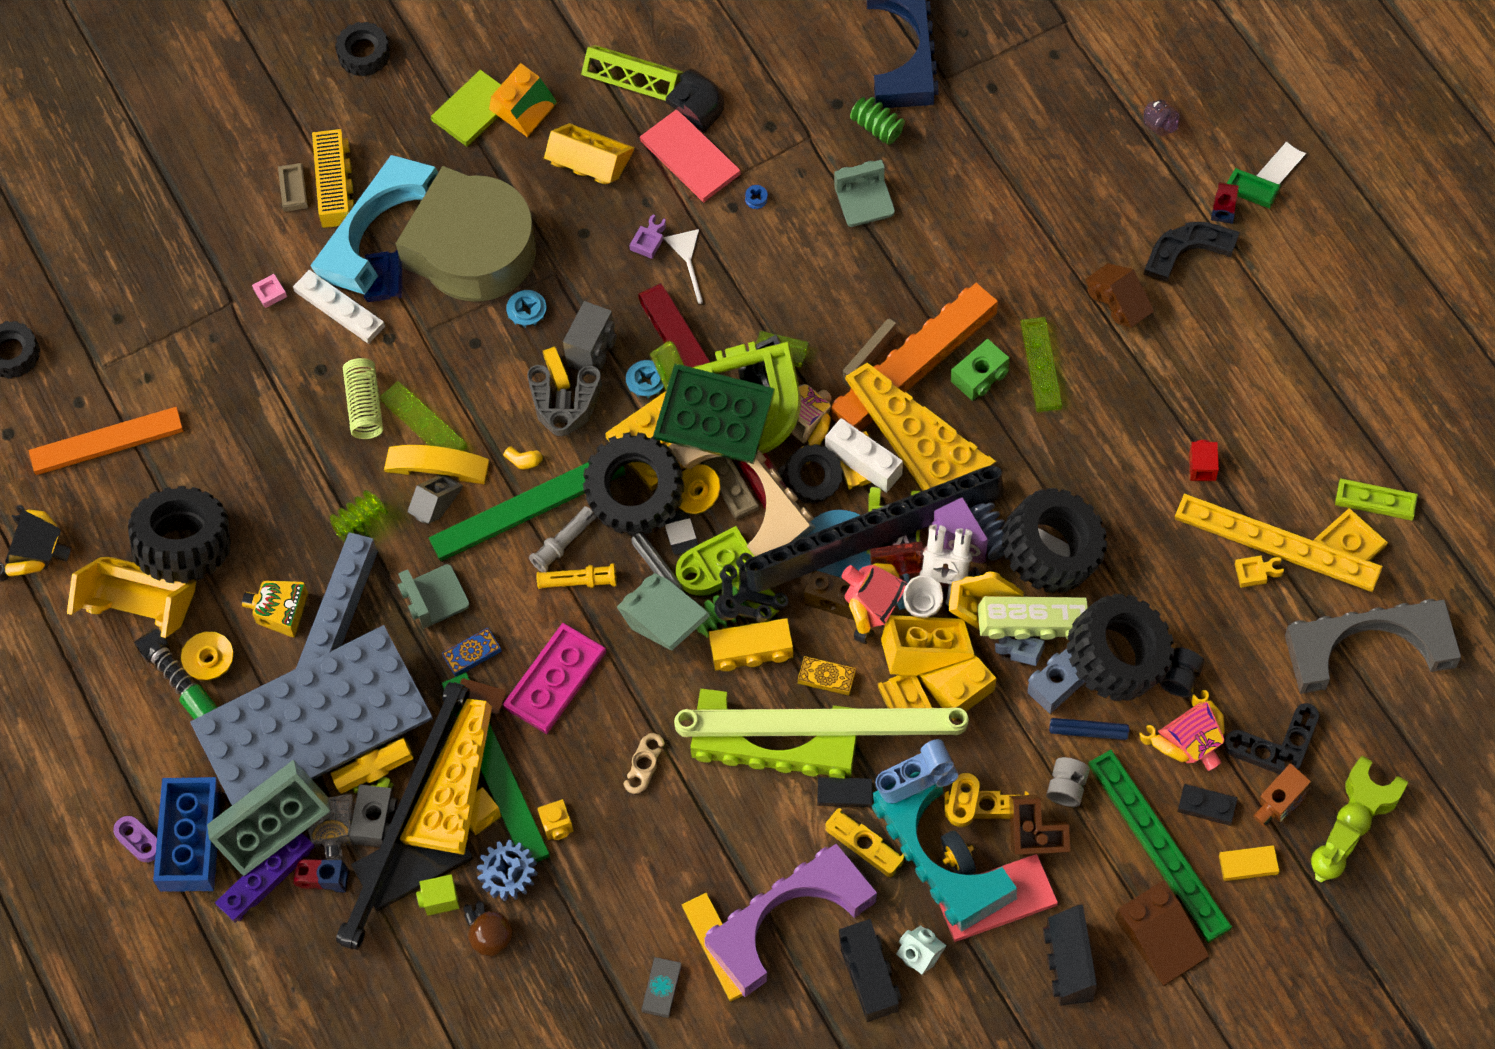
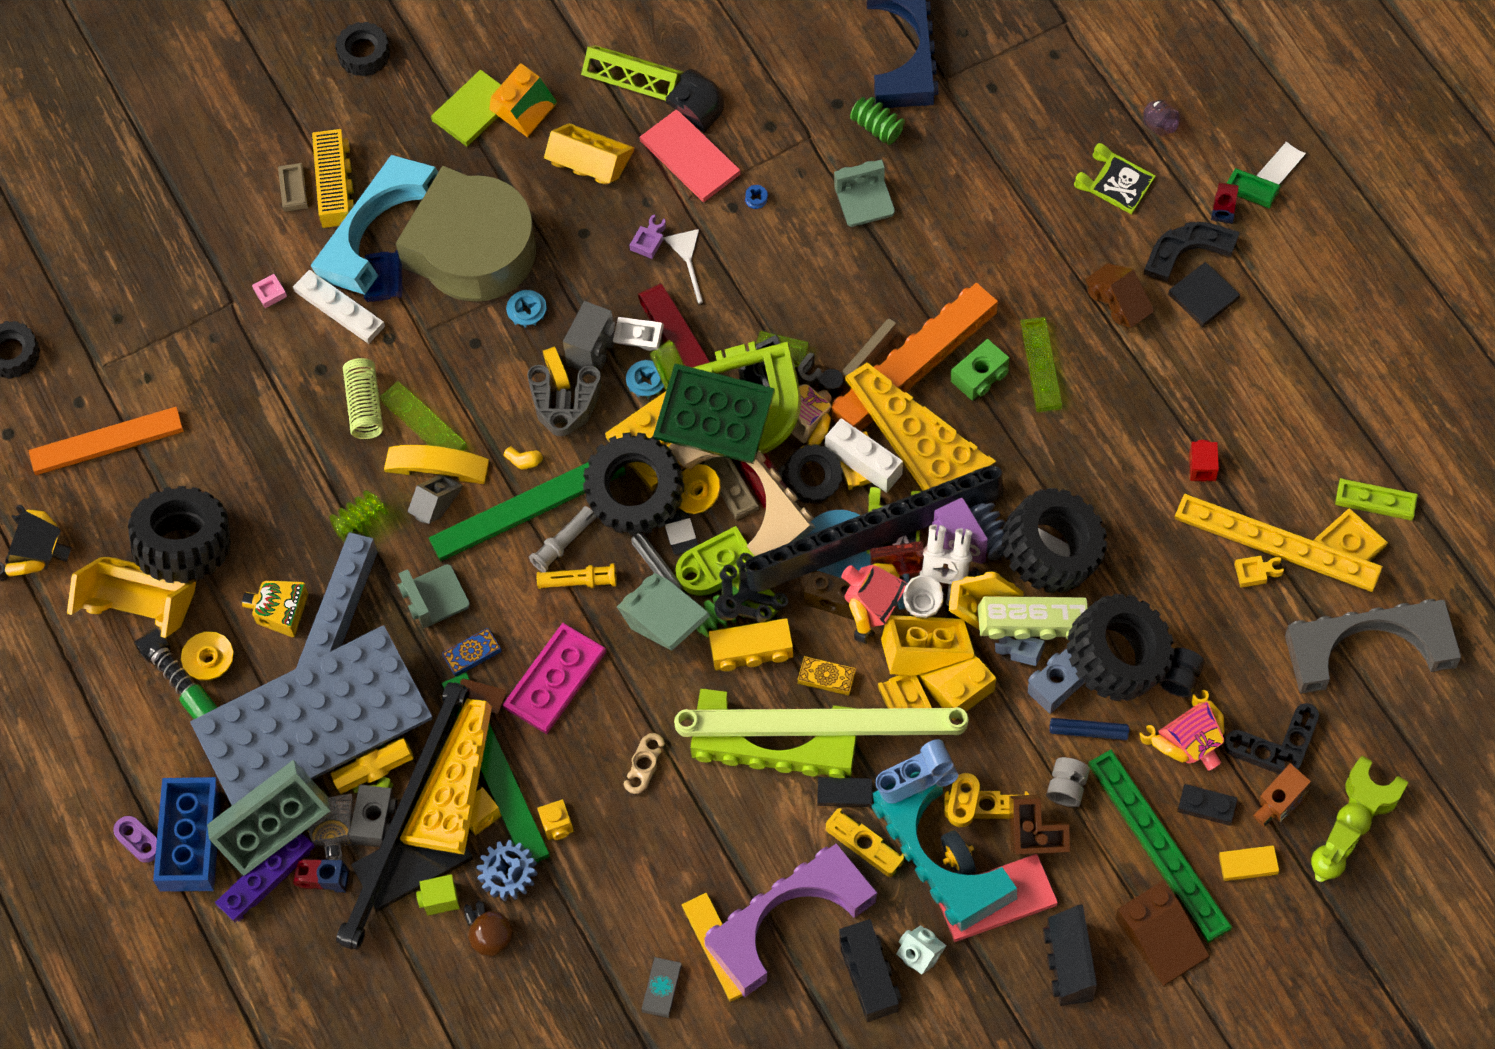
(638, 333): none -> white slope
(830, 380): none -> leg
(1117, 182): none -> flag
(1204, 294): none -> black tile

